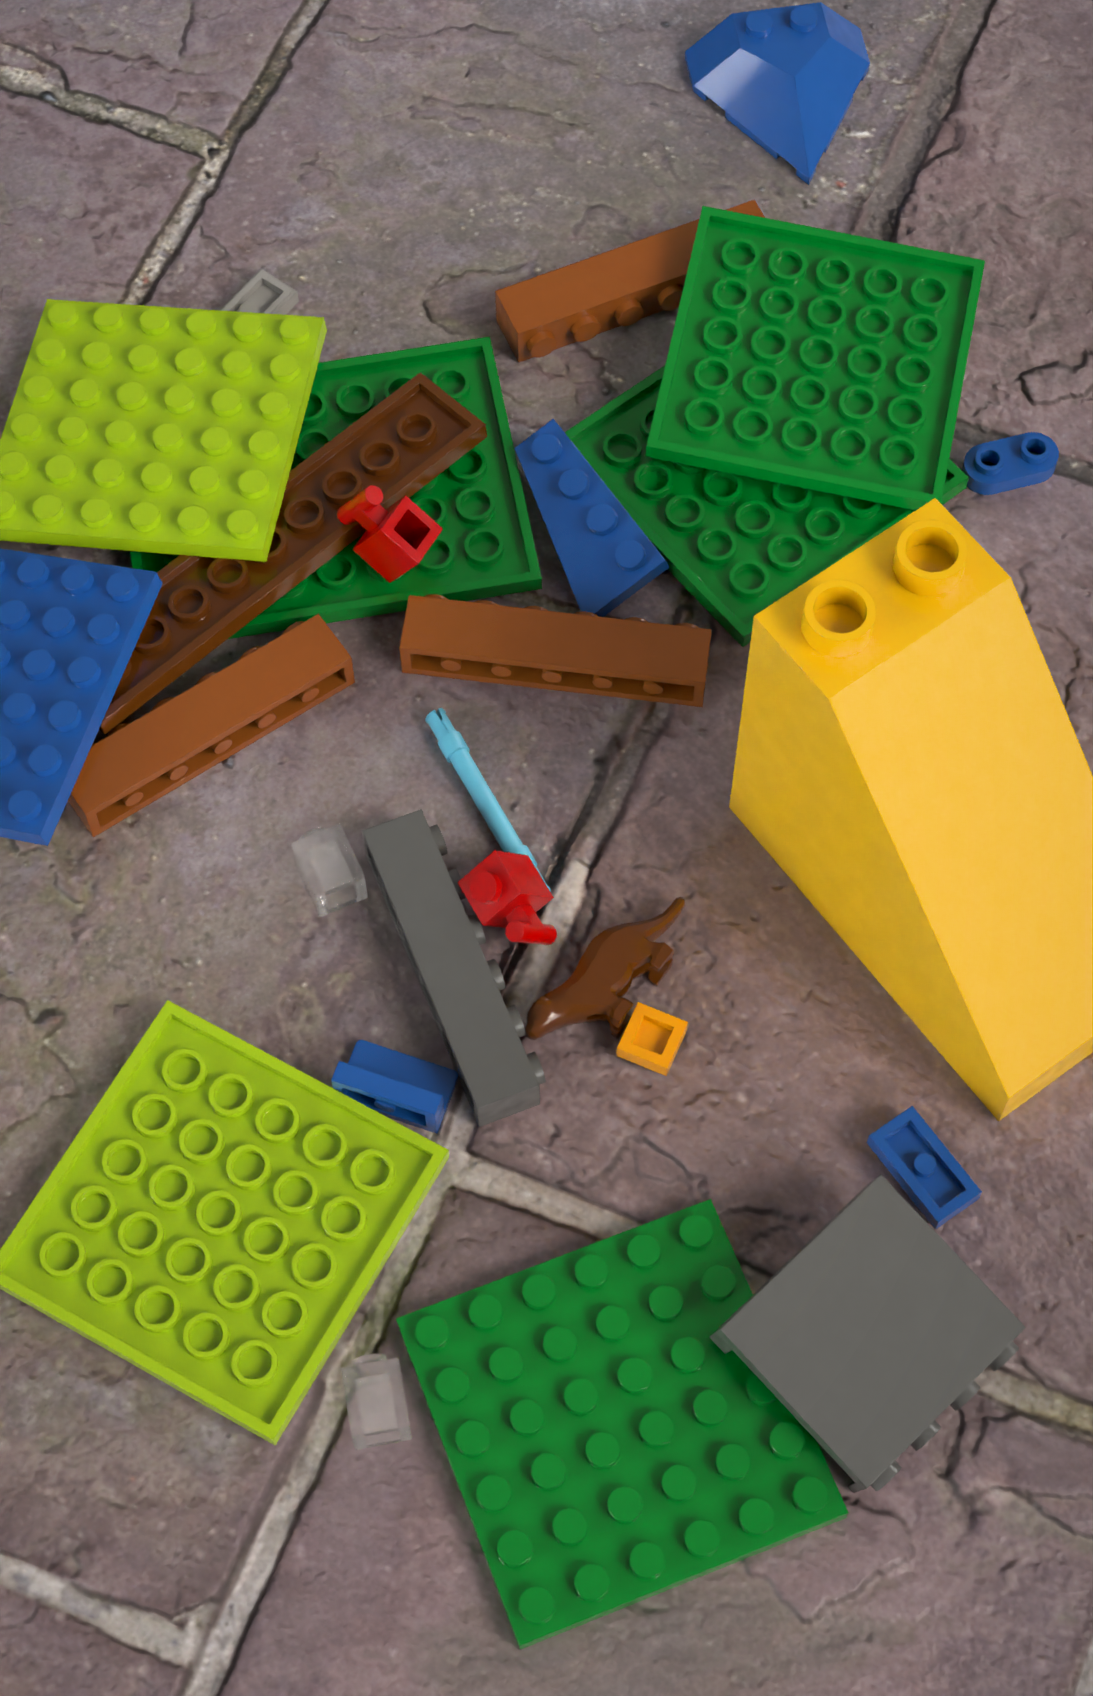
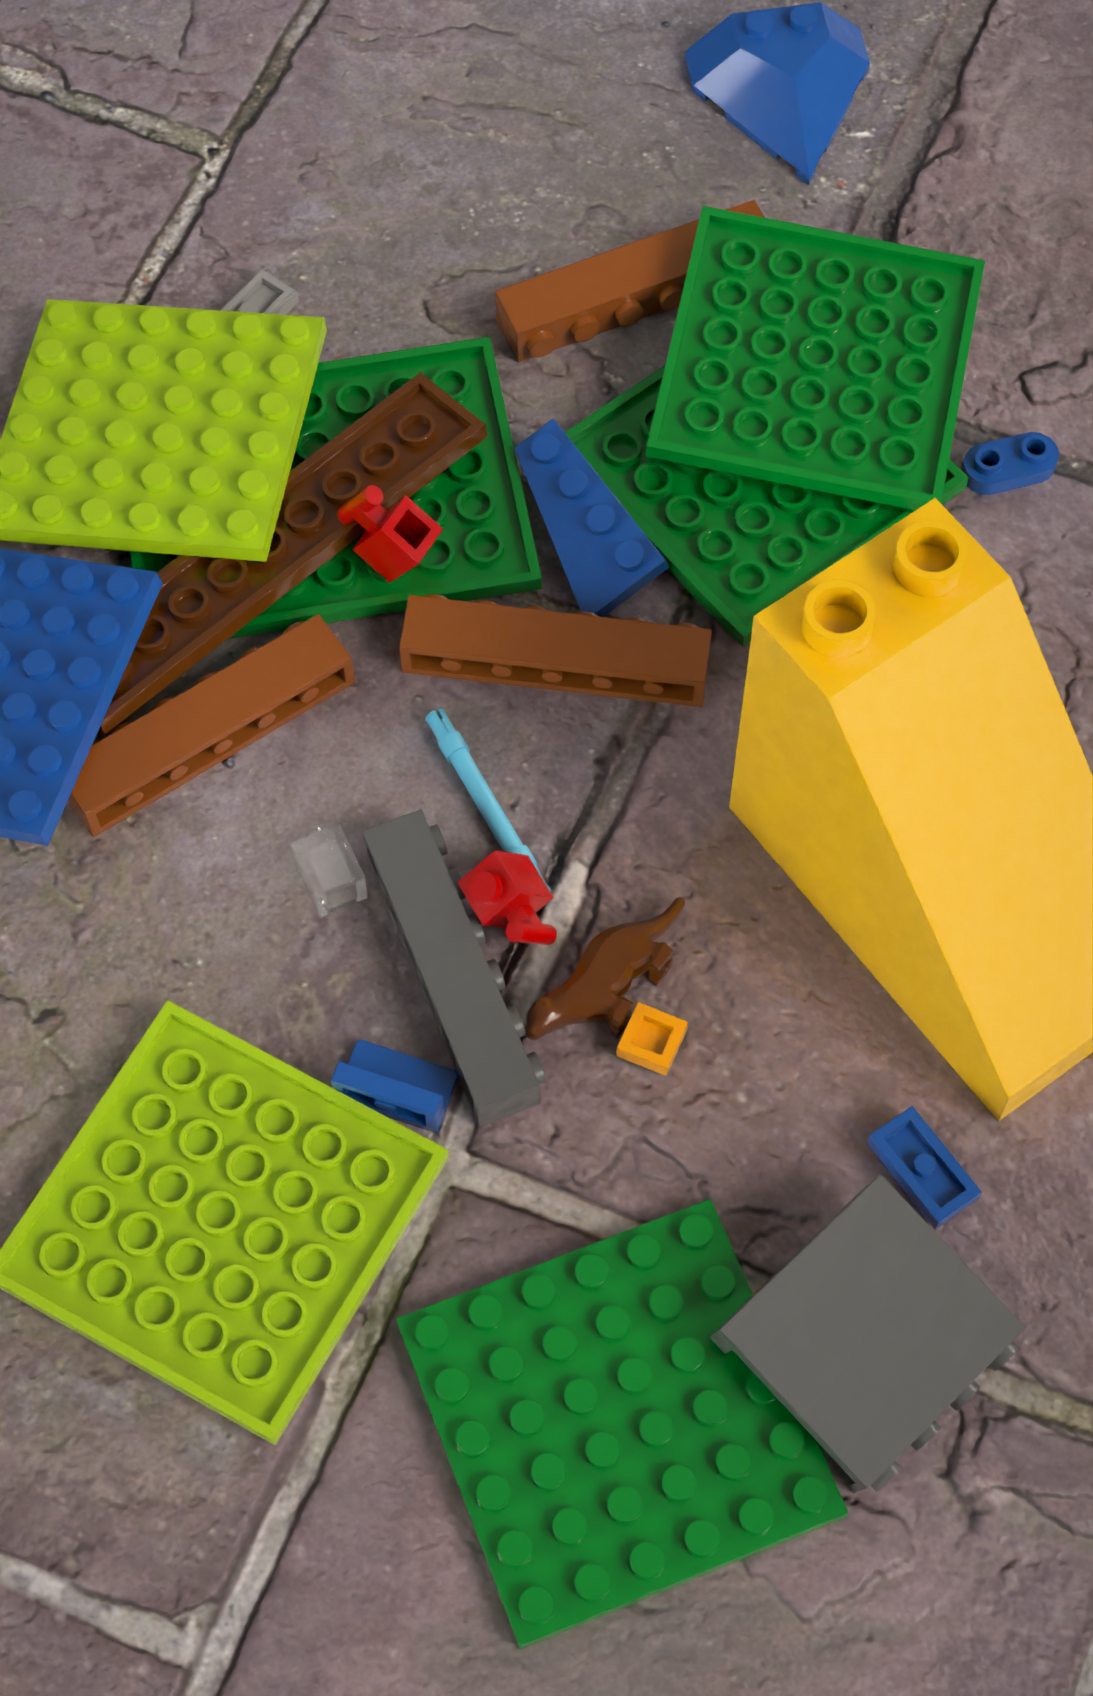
(376, 1401): clear brick -> none

